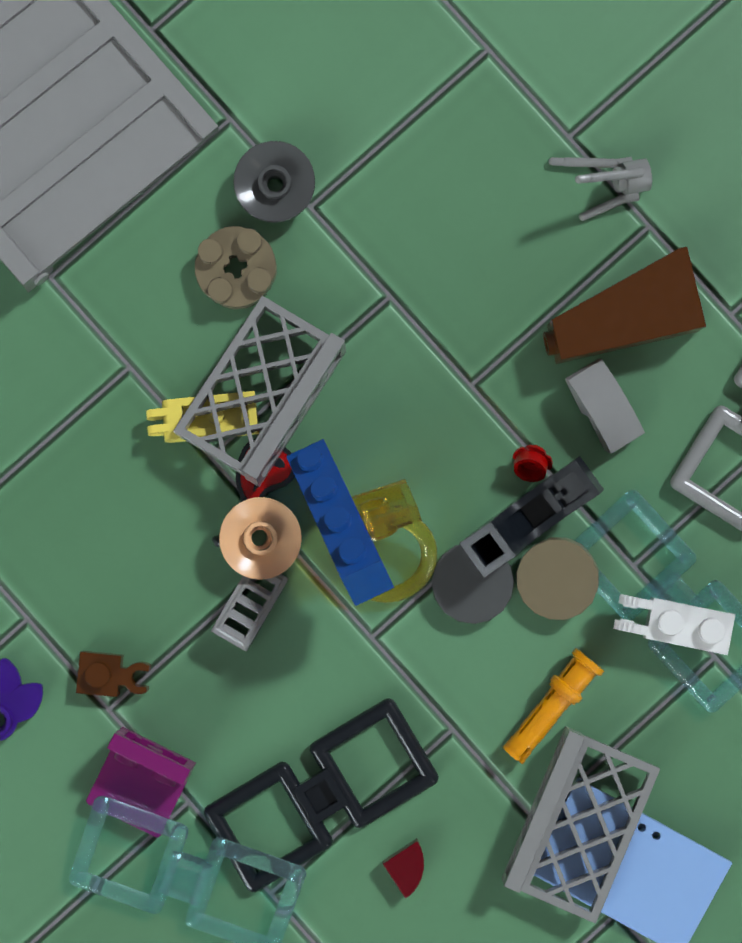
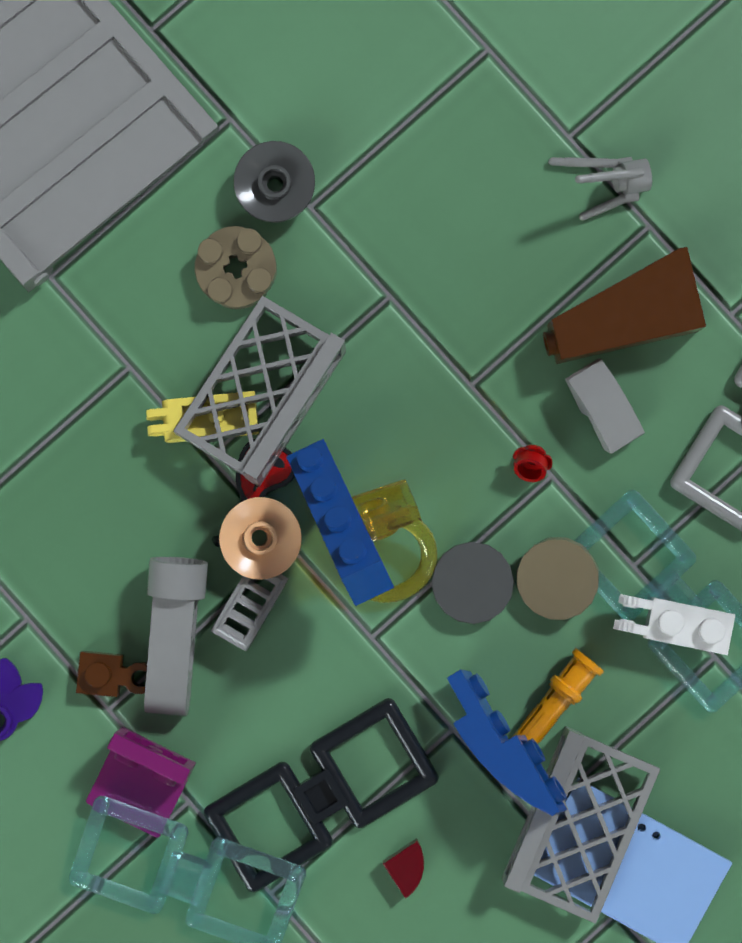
(175, 590): none -> light grey beam
(511, 761): none -> blue slope
(531, 516): black arch -> none

